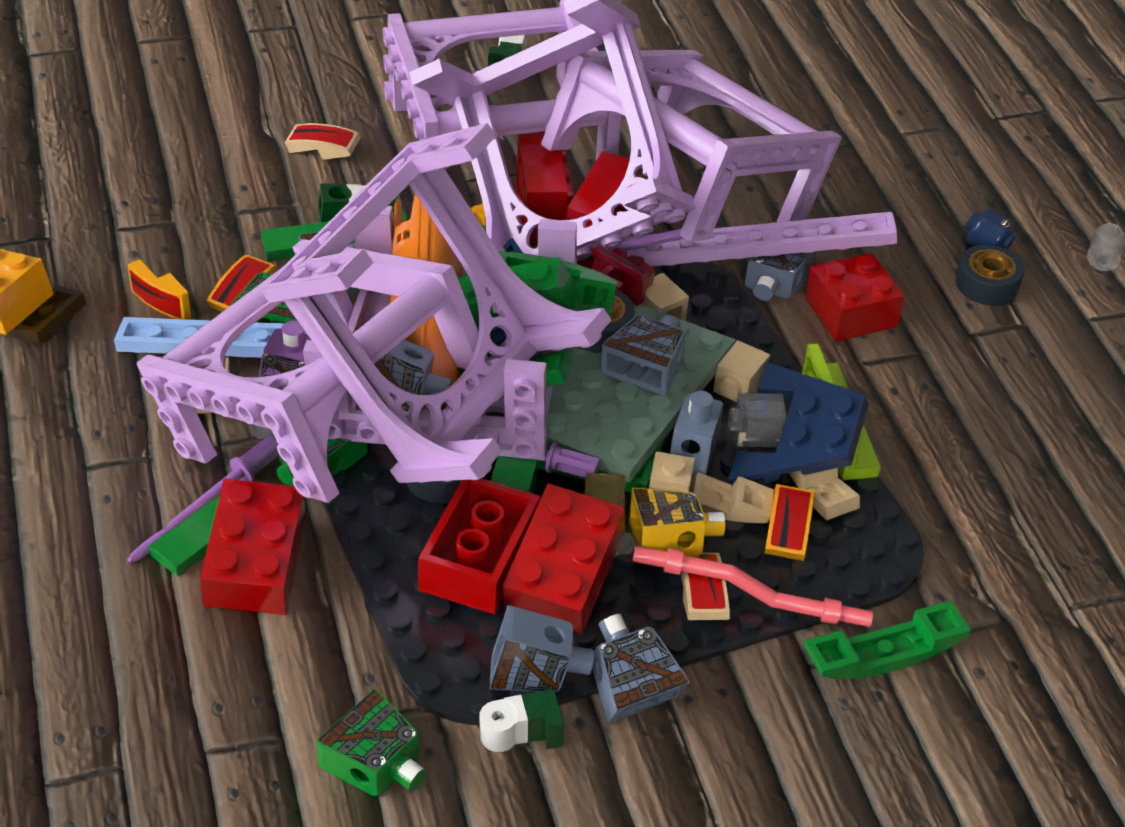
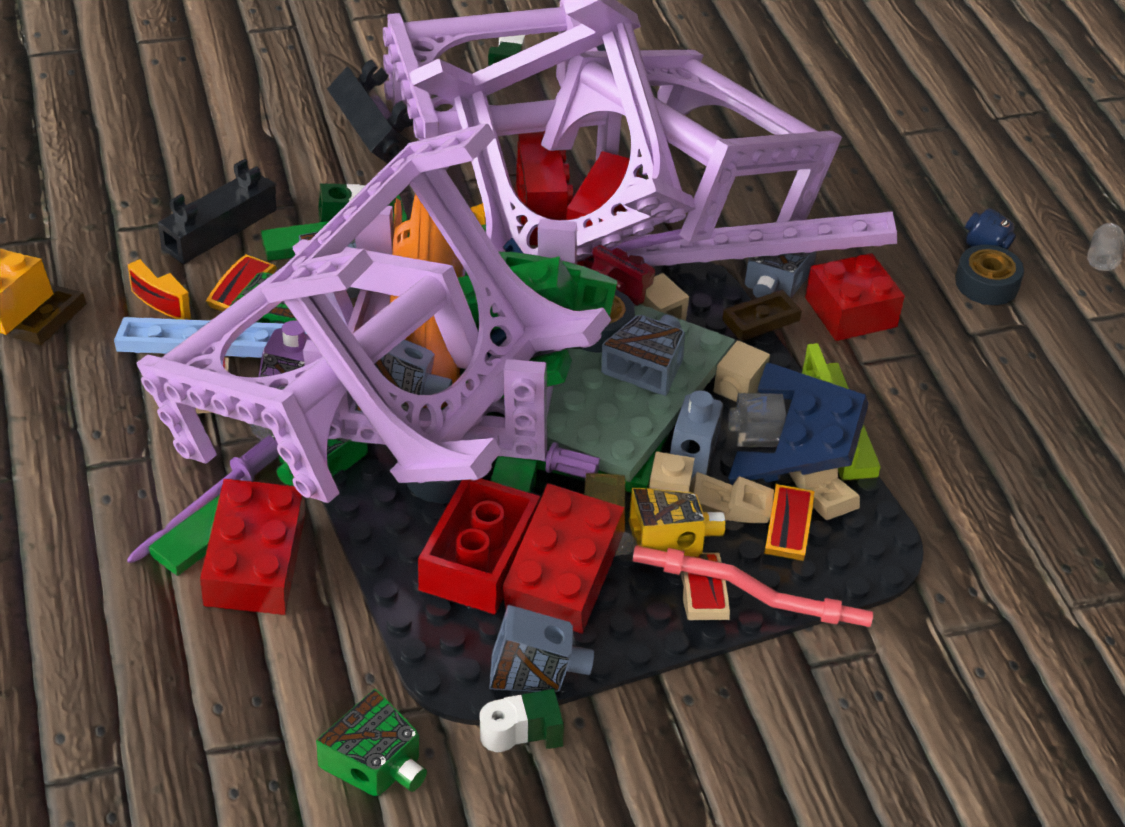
(217, 215): none -> black brick
(328, 139): slope -> none
(368, 114): none -> black brick
(634, 670): torso -> none
(761, 315): none -> dark brown plate
(889, 648): green slope -> none

